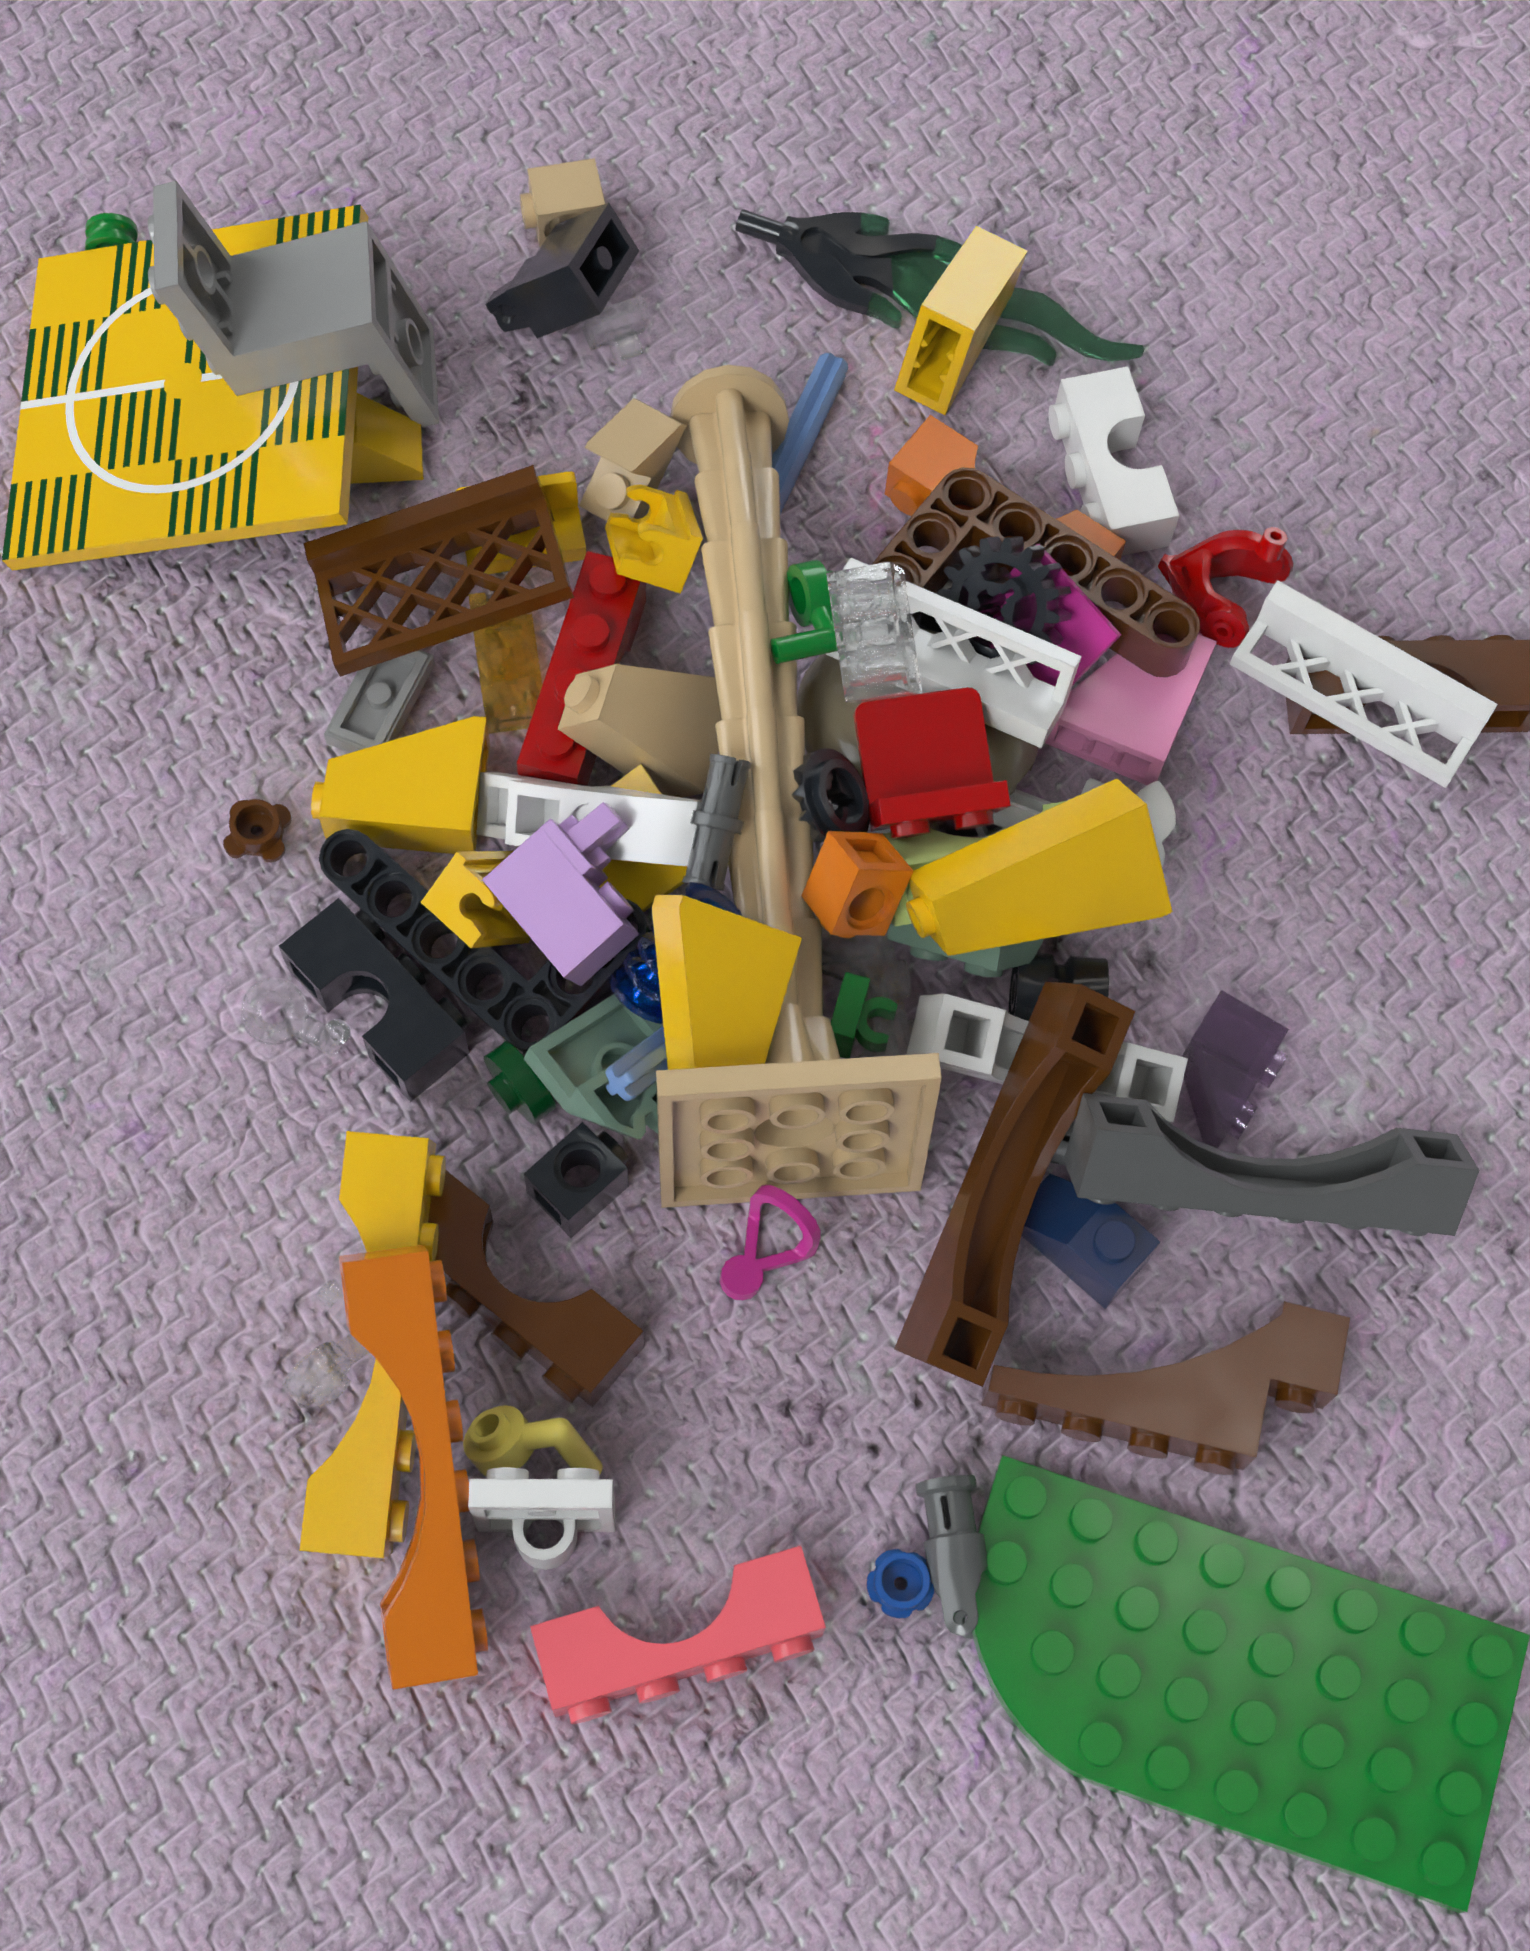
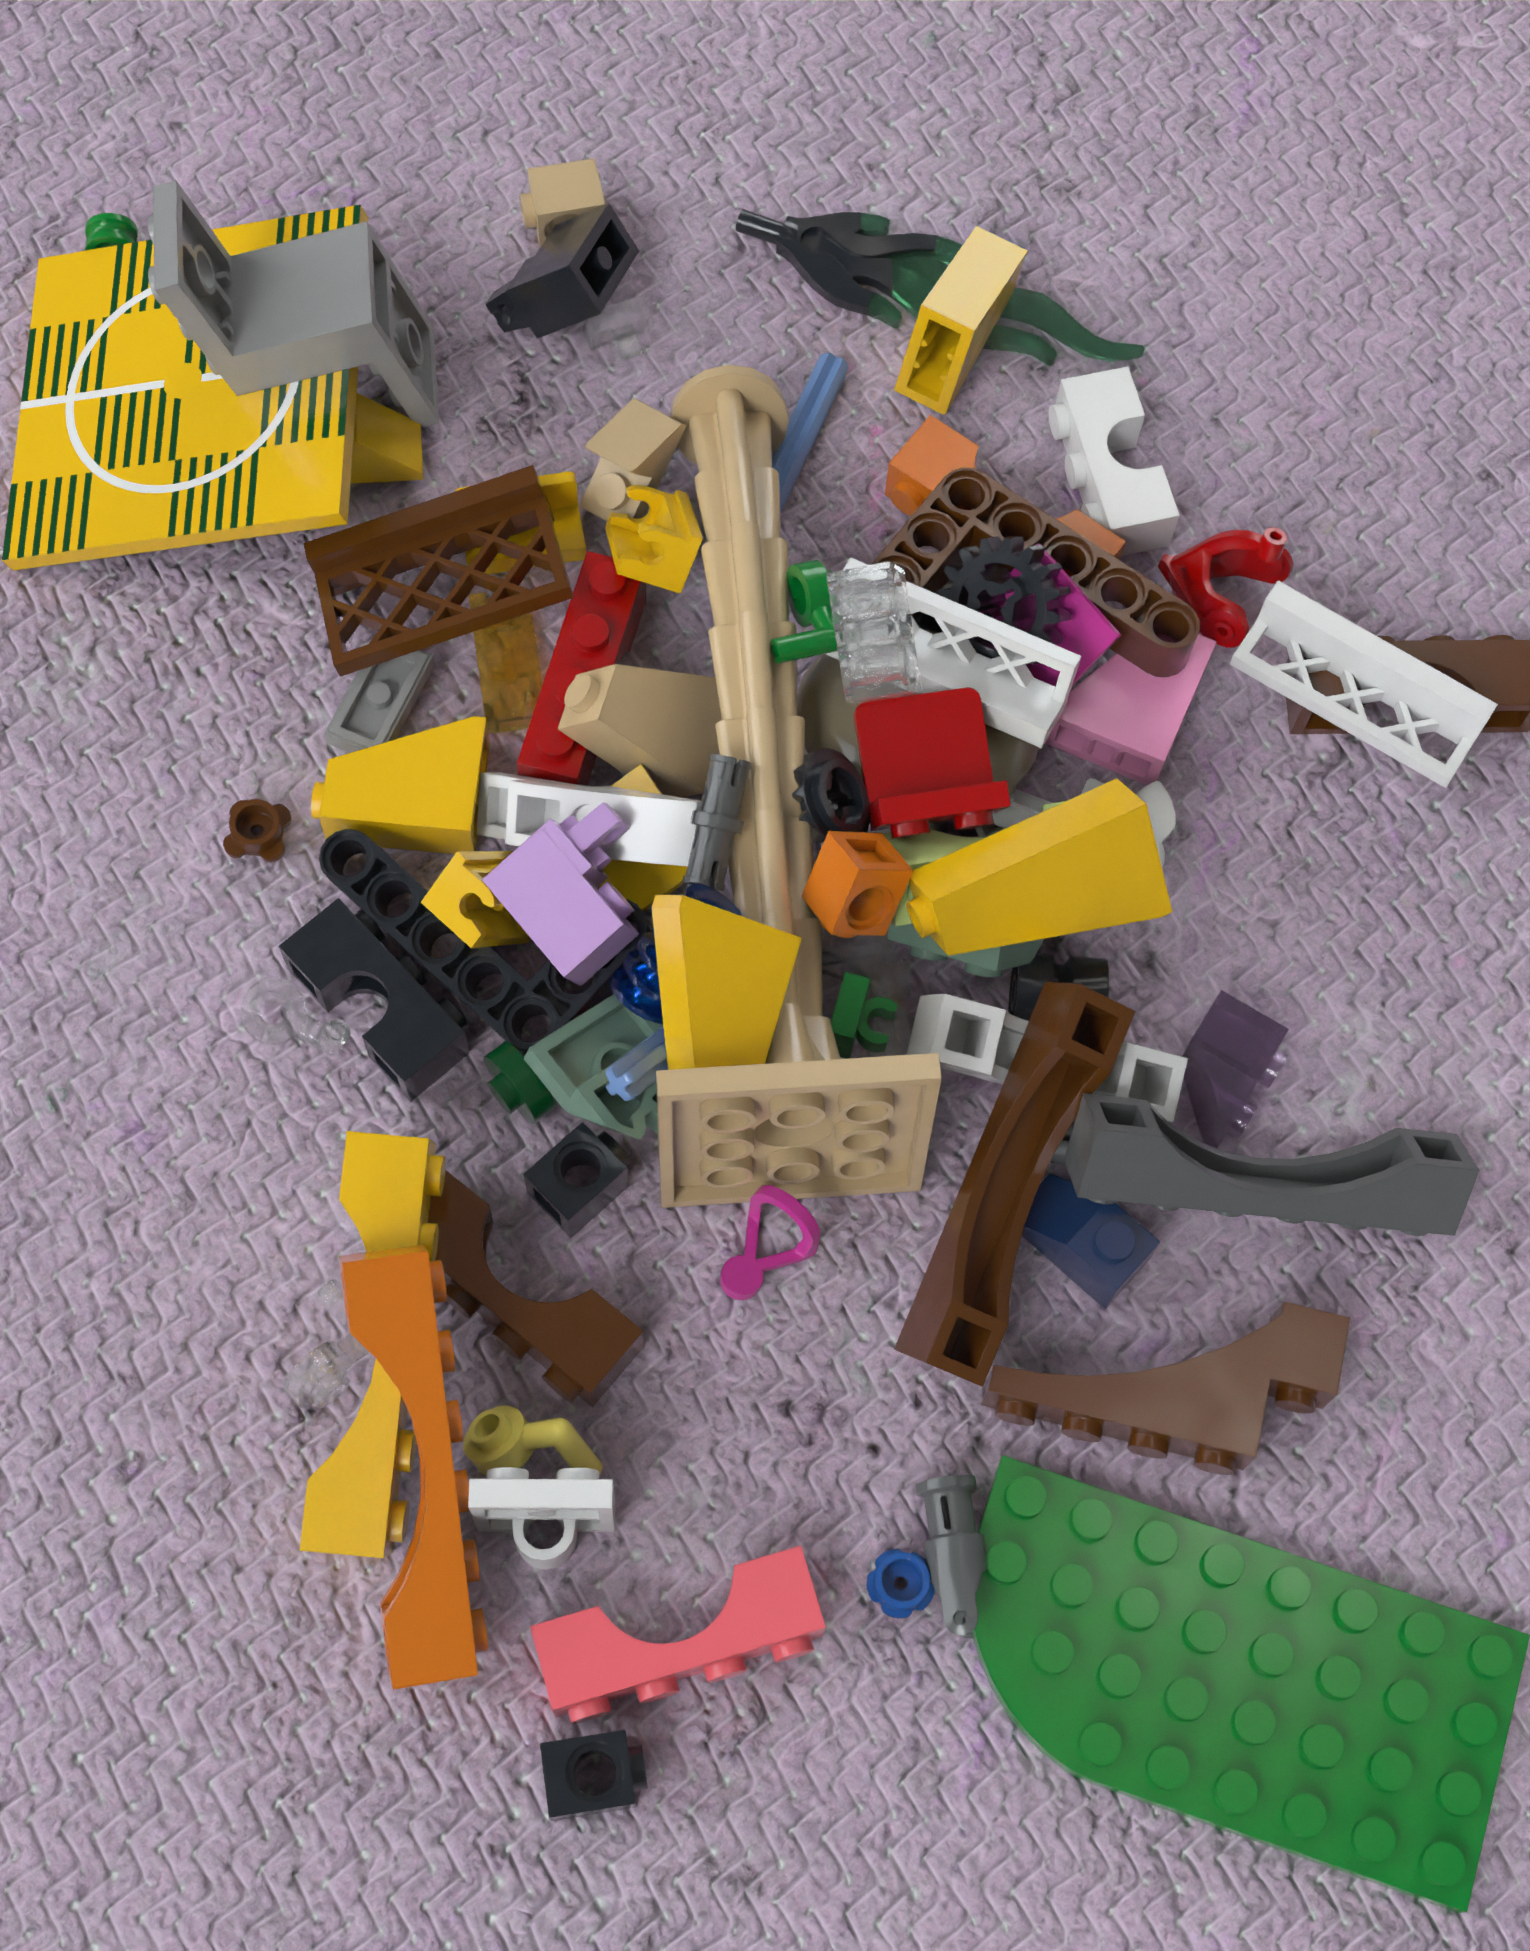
(559, 1767): none -> black brick

